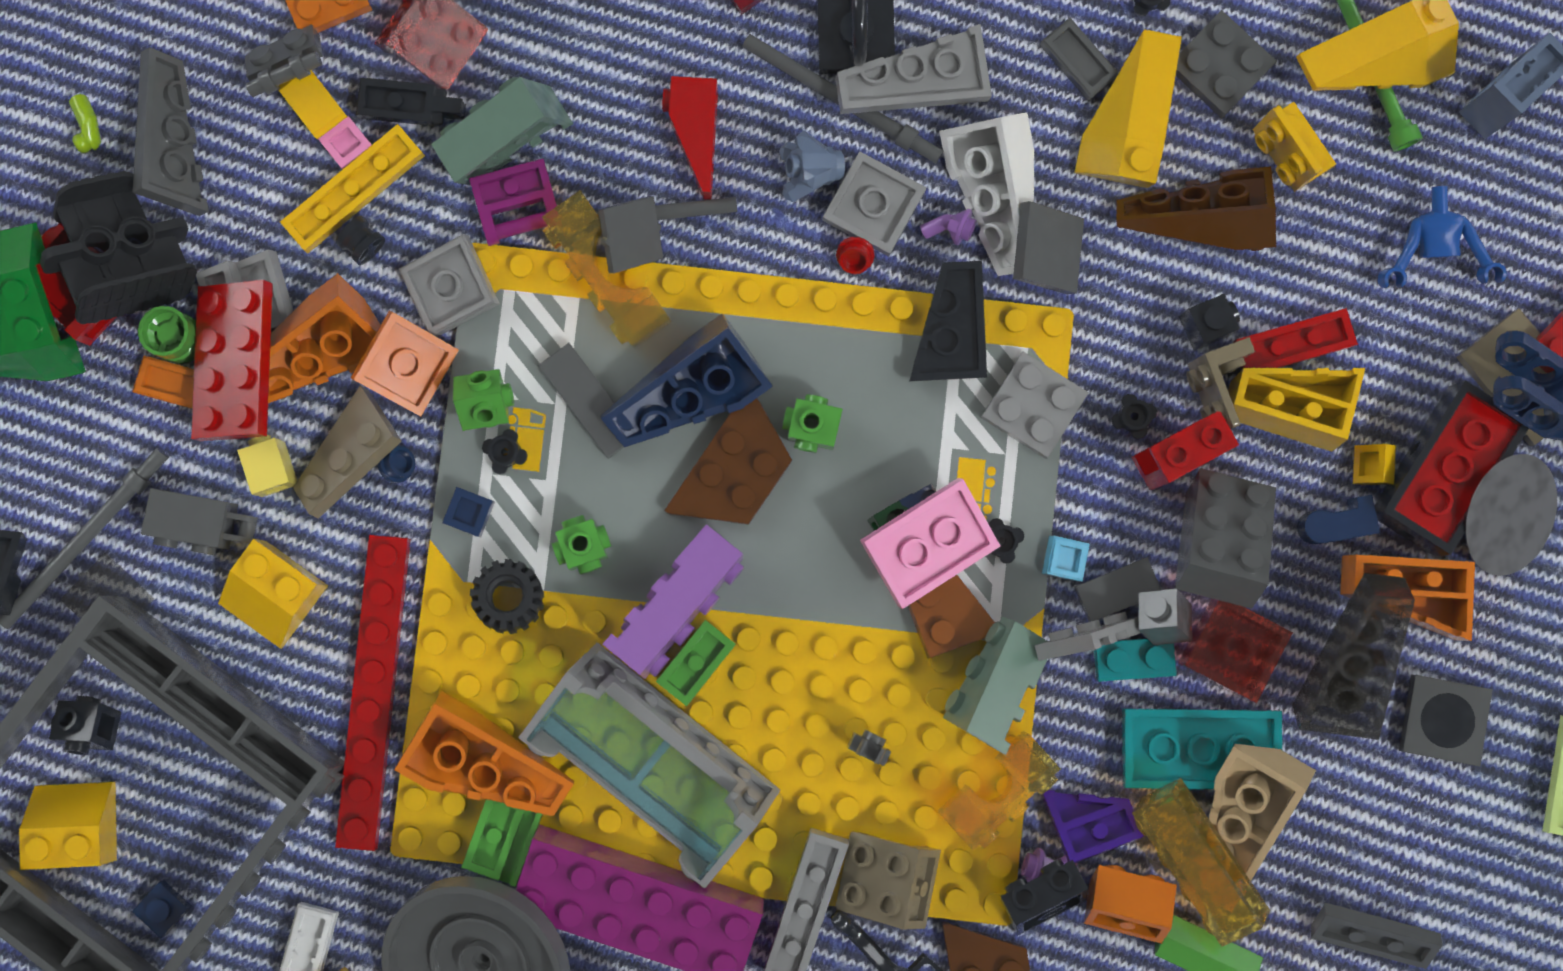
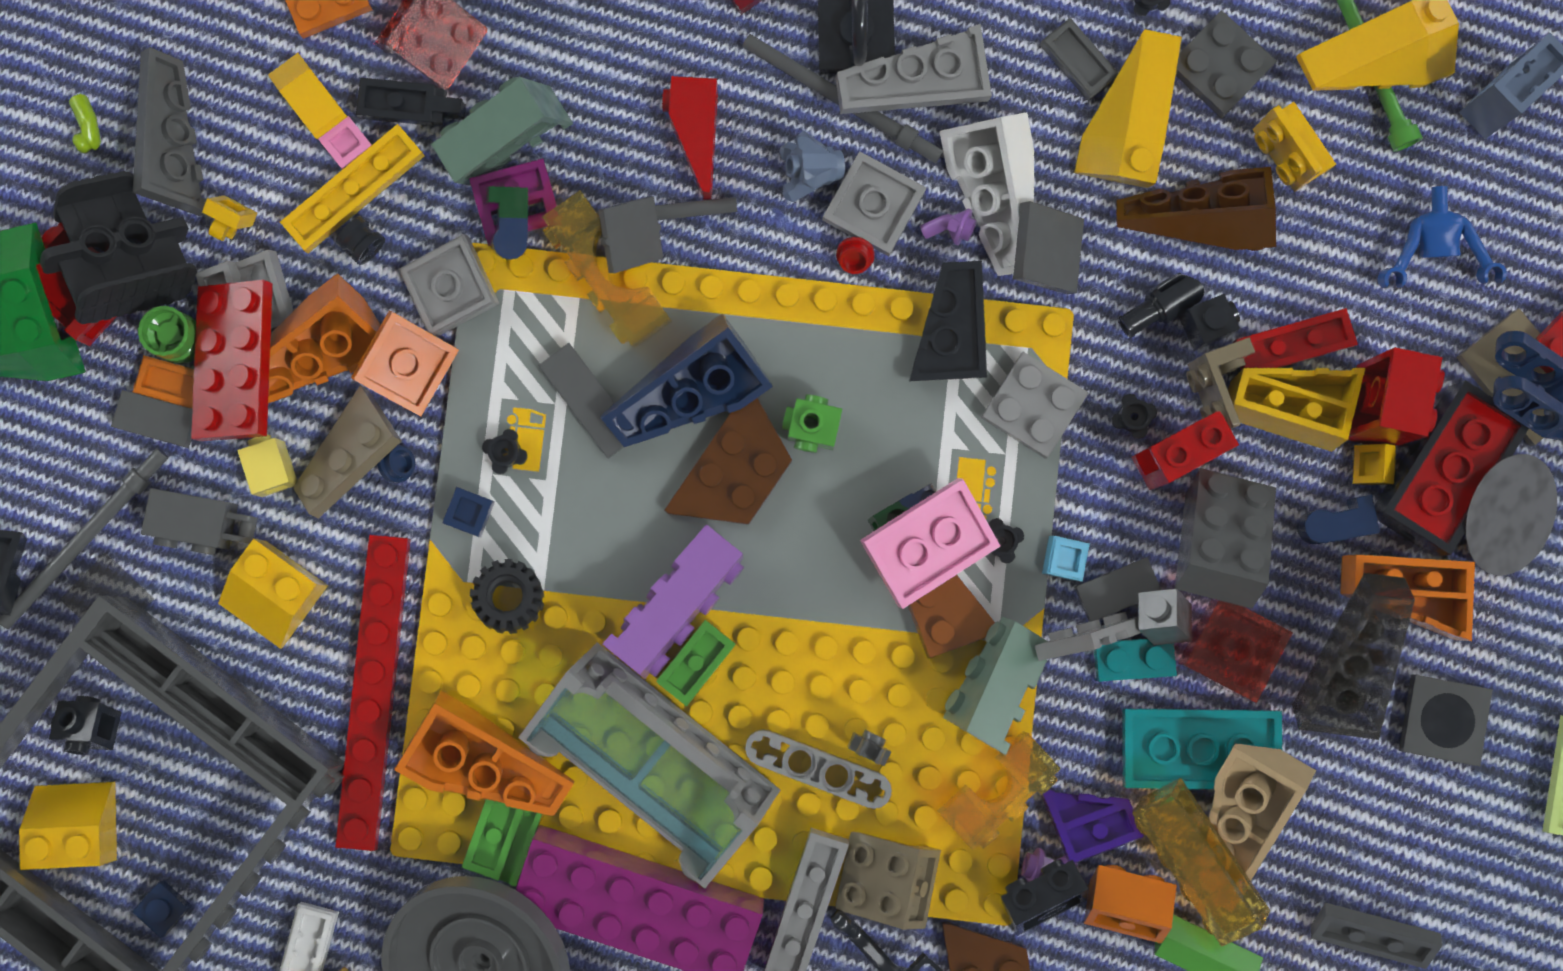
(153, 419): none -> dark grey tile
(227, 216): none -> yellow tile
(283, 60): dark grey plate -> none
(482, 399): bright green brick -> none
(512, 220): none -> leg
(583, 560): bright green brick -> none
(819, 764): none -> light grey beam
(1163, 303): none -> black arm
(1397, 397): none -> red brick

